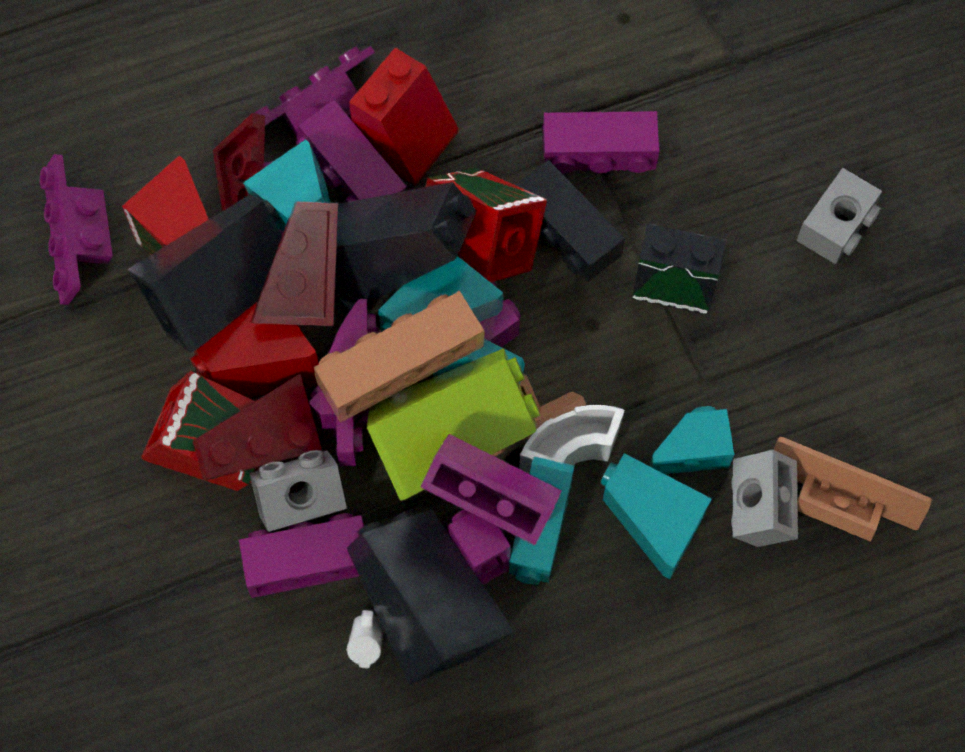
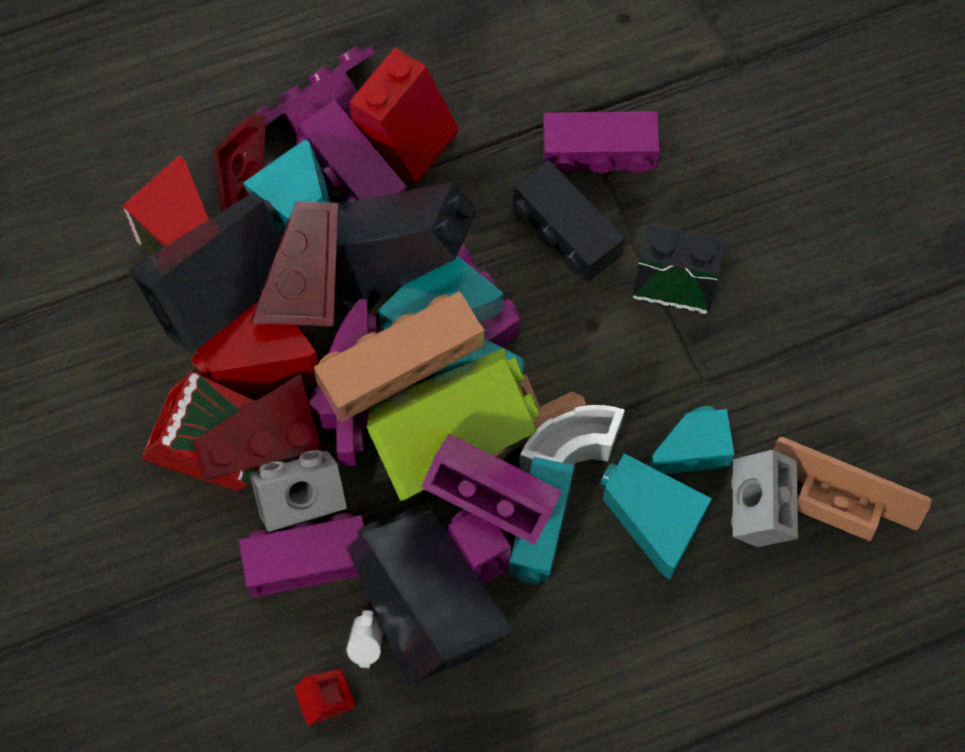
(76, 227): magenta bracket -> none
(324, 696): none -> red slope
(505, 226): red slope -> none
(847, 197): light grey brick -> none

